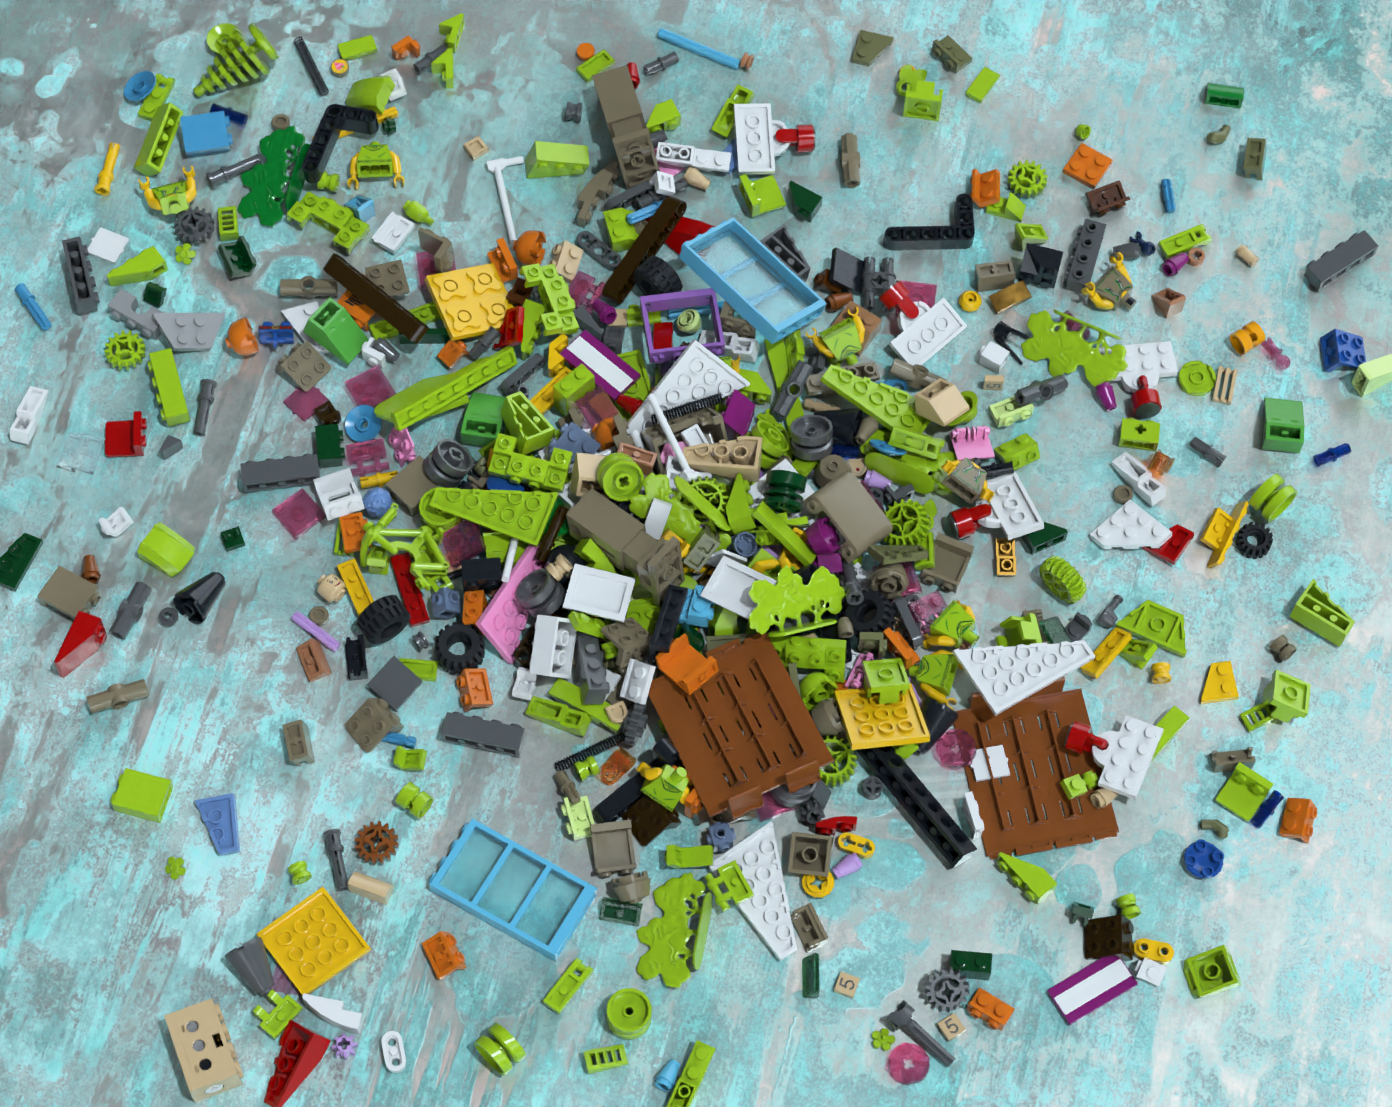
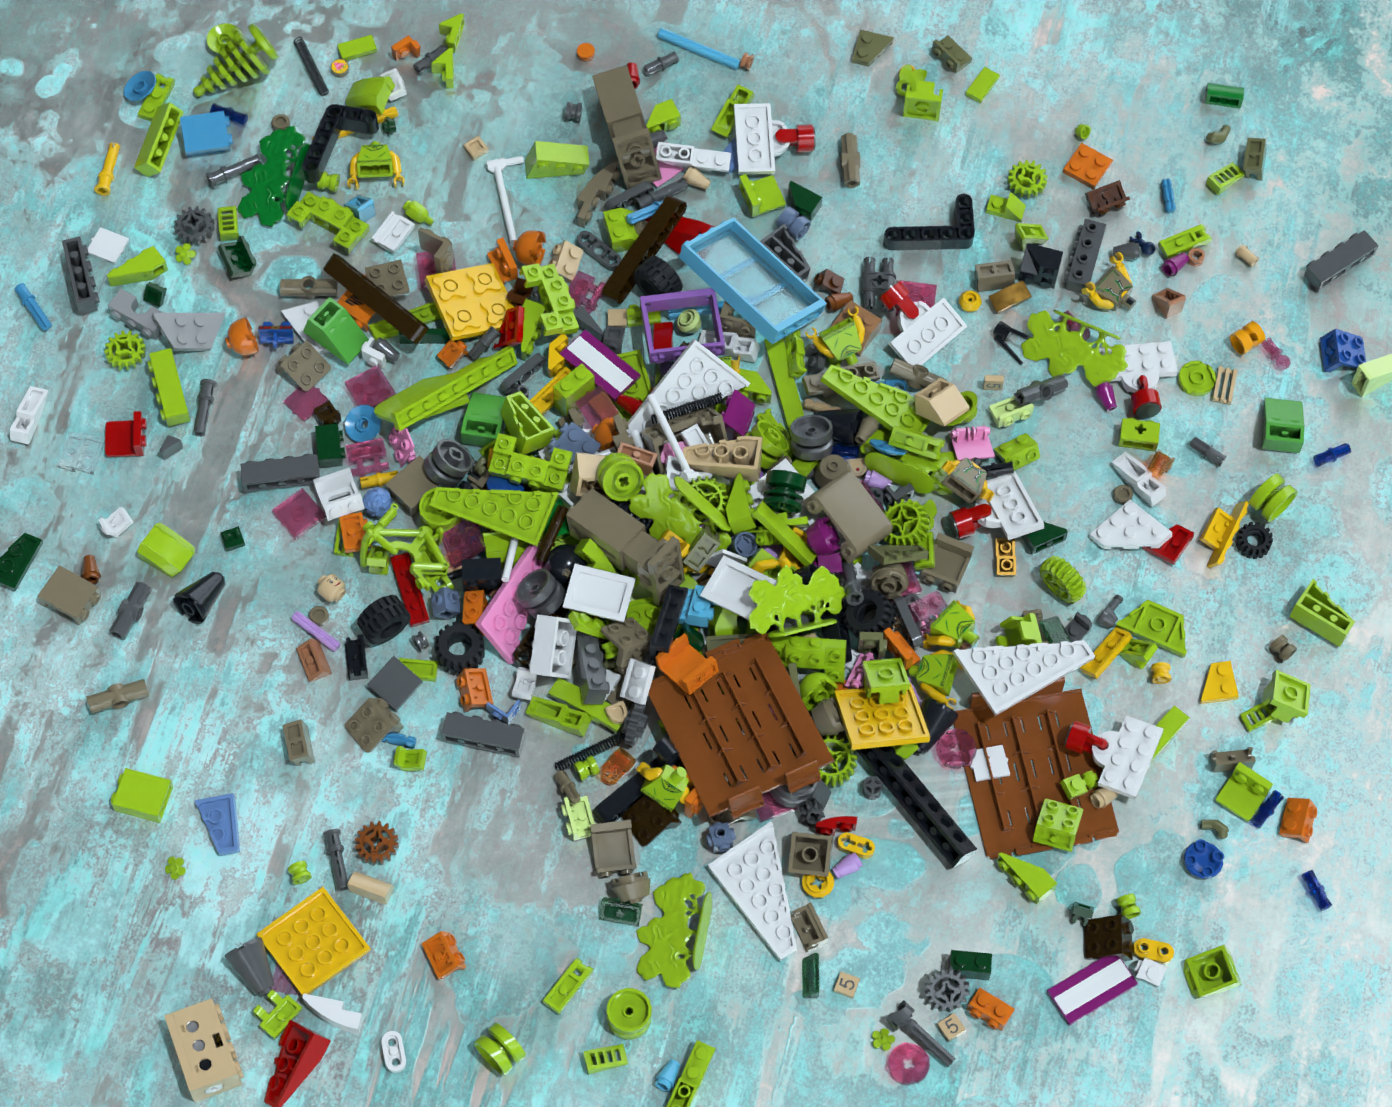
(80, 643): red slope -> none
(168, 621): dark grey plate -> none
(173, 196): torso -> none
(339, 1044): lavender gear -> none
(355, 585): yellow plate -> none
(416, 801): lime wheel -> none
(498, 714): none -> medium blue bracket
(513, 889): clear light blue window -> none
(559, 567): tan wheel -> none
(595, 65): lime tile -> none
(605, 312): magenta cone -> none
(657, 518): white tile -> none
(663, 183): white bracket -> none
(689, 856): lime bracket -> none
(735, 883): lime plate -> none
(796, 225): none -> sand blue wheel
(798, 378): dark grey piece -> none
(845, 628): dark tan hose -> none
(846, 271): black tile -> none
(972, 815): white plate -> none
(985, 187): orange bracket -> none
(993, 357): white brick -> none
(1058, 825): none -> lime bracket
(1216, 186): none -> lime slope
(1316, 890): none -> clear blue pin

